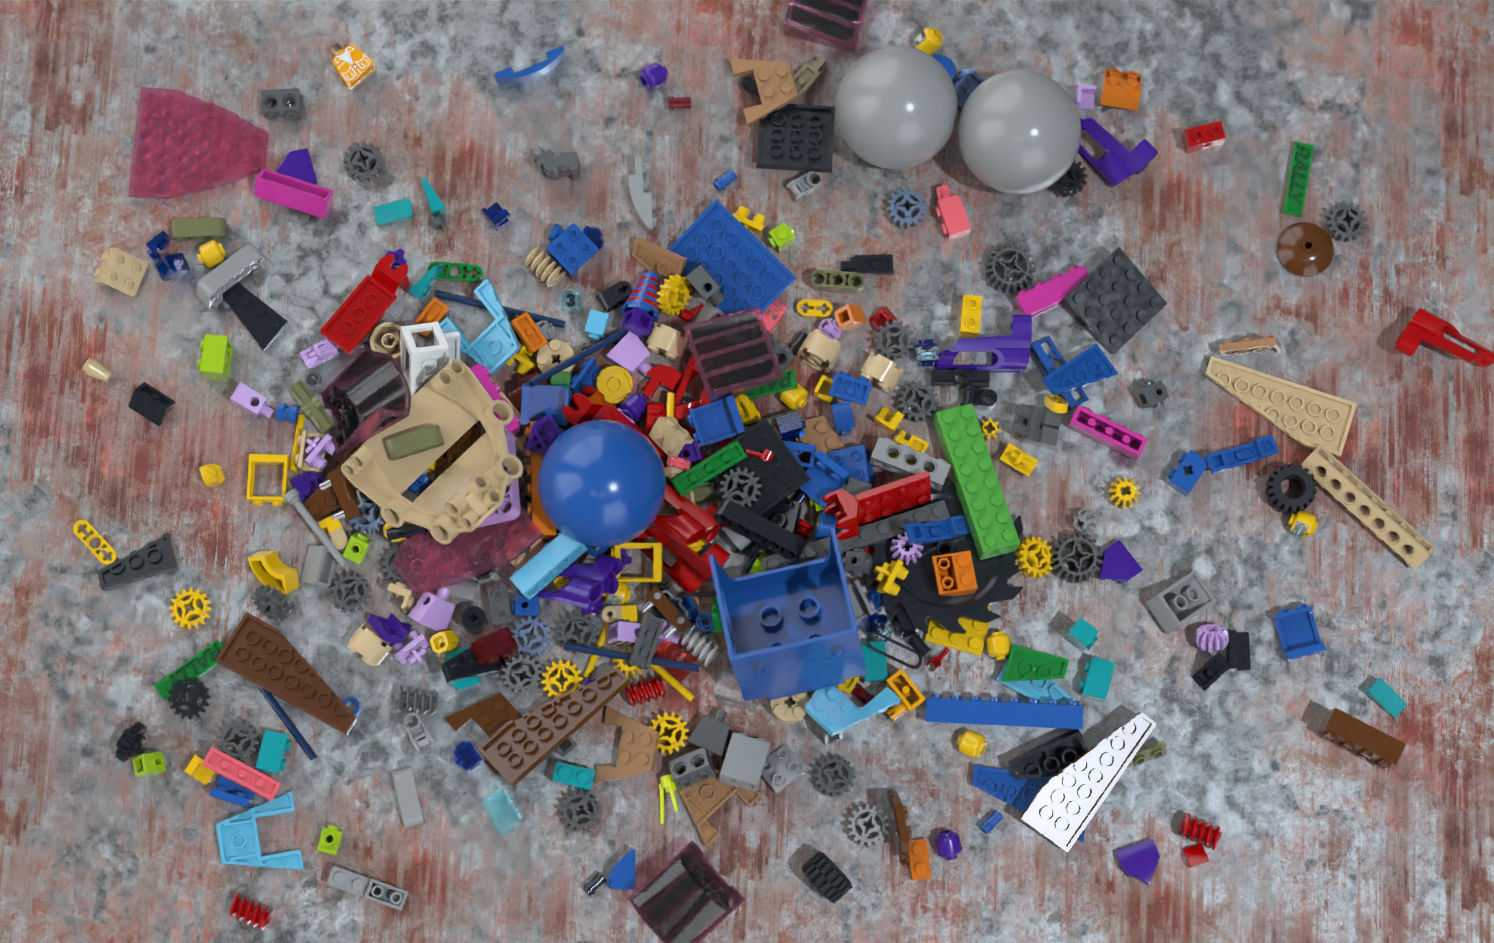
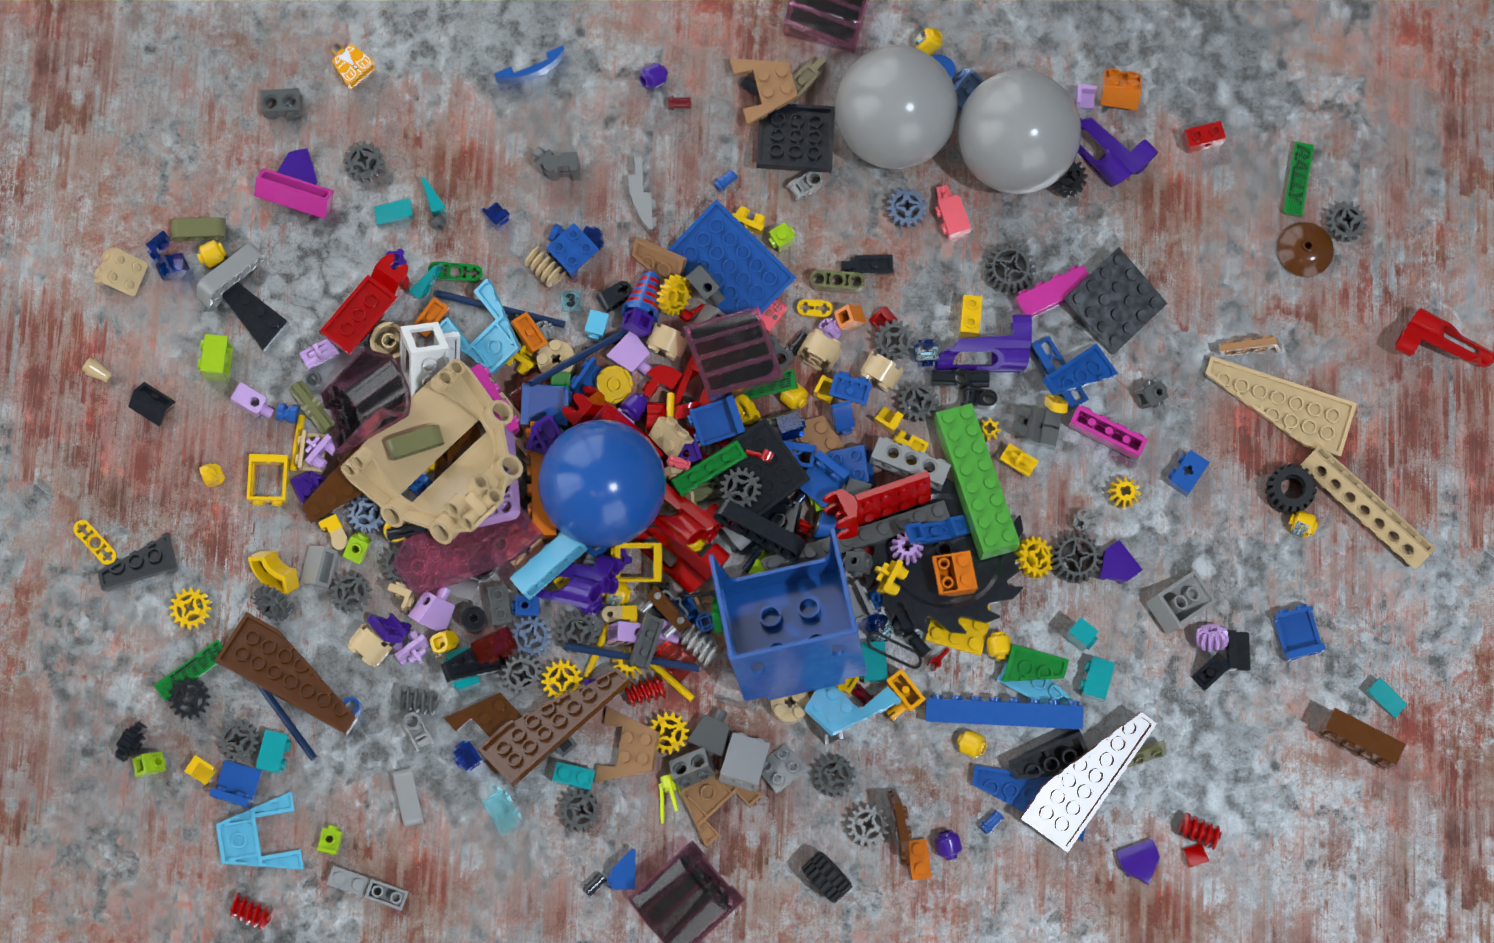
(190, 146): clear pink wing -> none
(241, 774): coral plate -> none
(293, 498): light grey piece -> none
(345, 495): reddish brown piece -> none
(1242, 455): blue slope -> none

